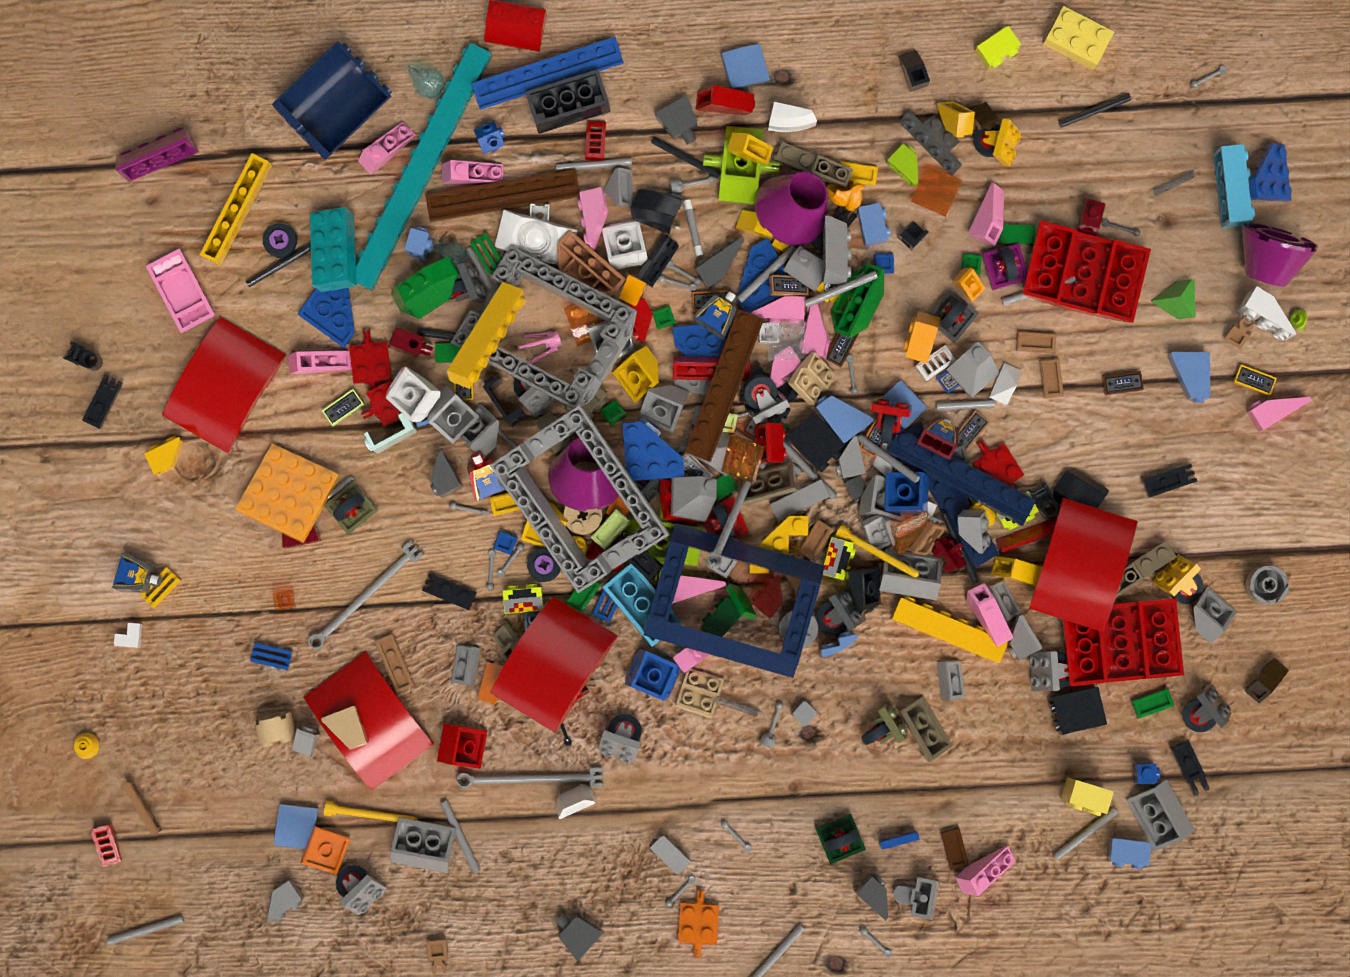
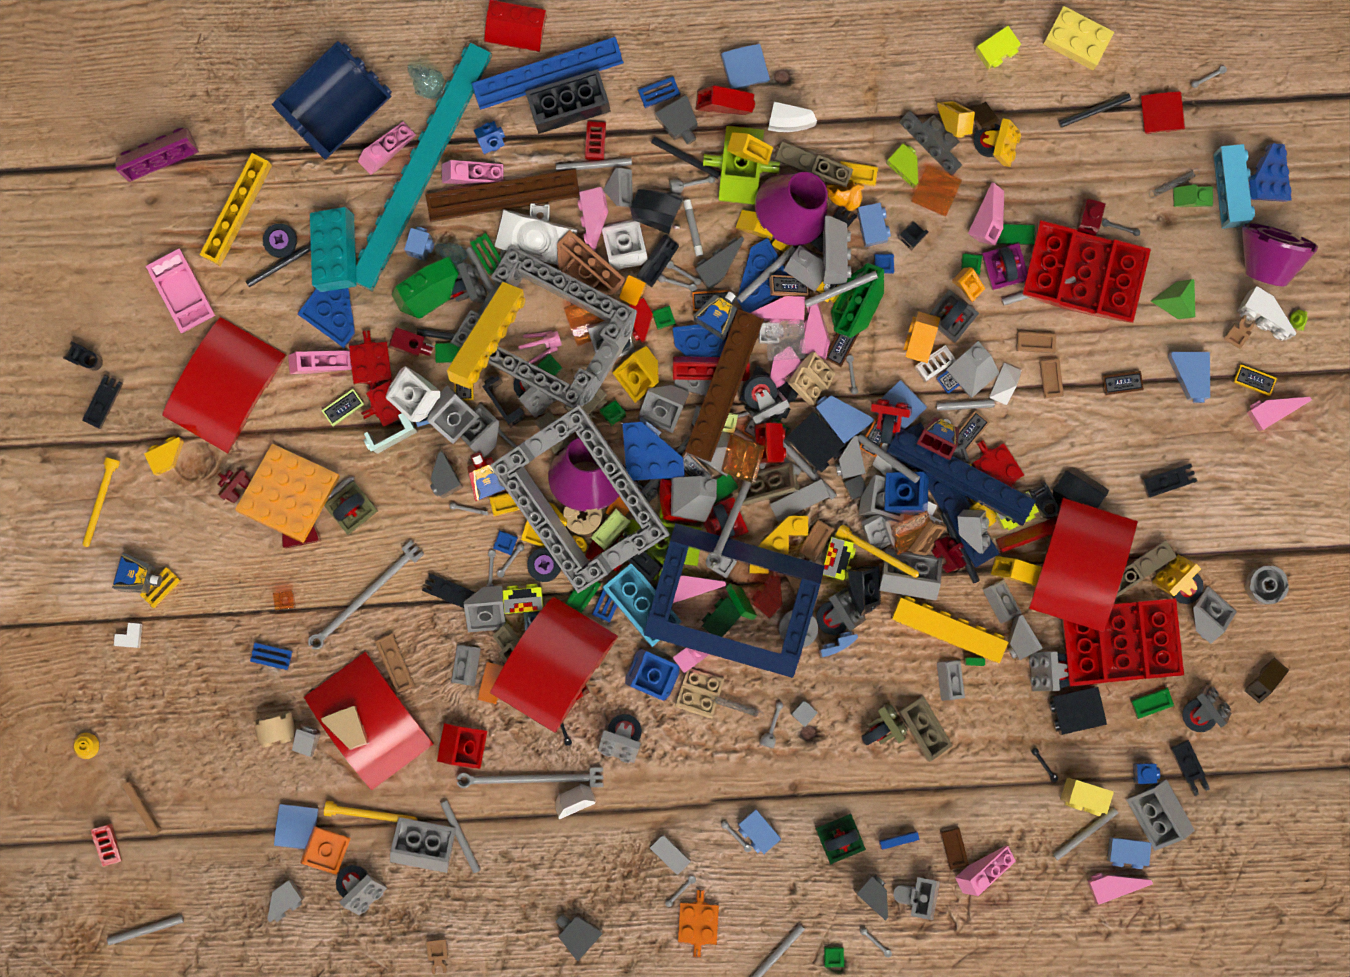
(110, 466): none -> yellow piece
(238, 478): none -> dark red hips
(485, 610): none -> light grey slope
(550, 365): none -> green tile
(658, 100): none -> blue tile
(758, 831): none -> medium blue brick
(833, 956): none -> green tile
(914, 70): black slope -> none
(974, 661): none -> green tile
(989, 614): bright pink slope -> none
(1054, 778): none -> black hinge
(1109, 887): none -> bright pink slope
(1163, 112): none -> red slope
(1193, 196): none -> bright green slope

